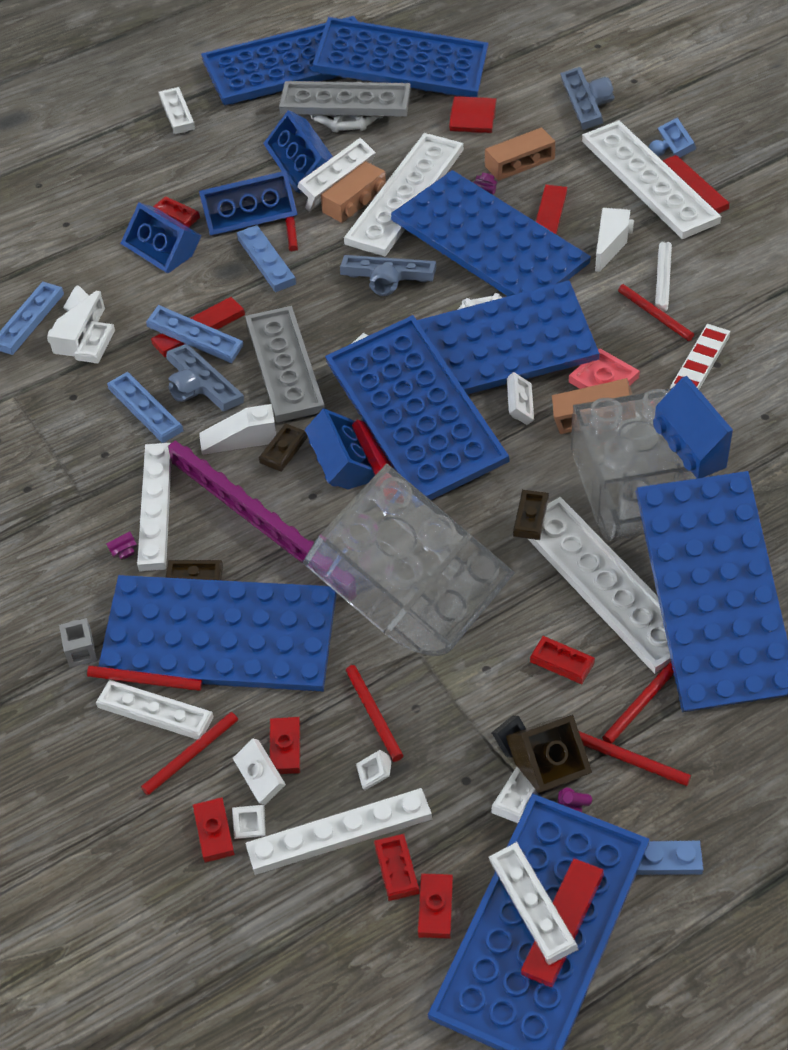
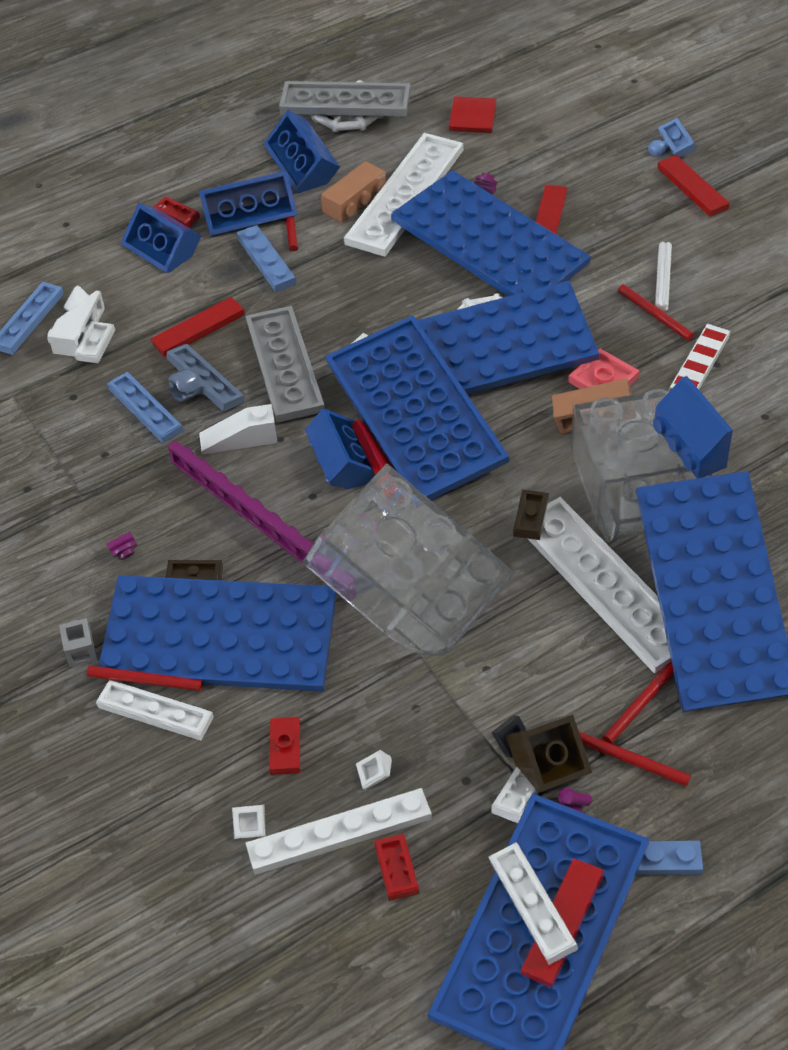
(154, 508): white plate -> none
(176, 110): white plate -> none
(189, 753): red bar -> none
(194, 334): medium blue tile -> none
(213, 829): red plate -> none
(259, 771): white plate -> none
(265, 64): blue plate -> none
(283, 447): dark brown plate -> none
(333, 171): white fence -> none
(374, 713): red bar -> none
(387, 272): sand blue plate -> none
(401, 56): blue plate -> none
(435, 906): red plate -> none
(520, 154): nougat brick -> none
(520, 398): white plate -> none
(562, 659): red plate -> none
(587, 96): sand blue plate -> none
(612, 234): white slope -> none
(651, 179): white plate -> none

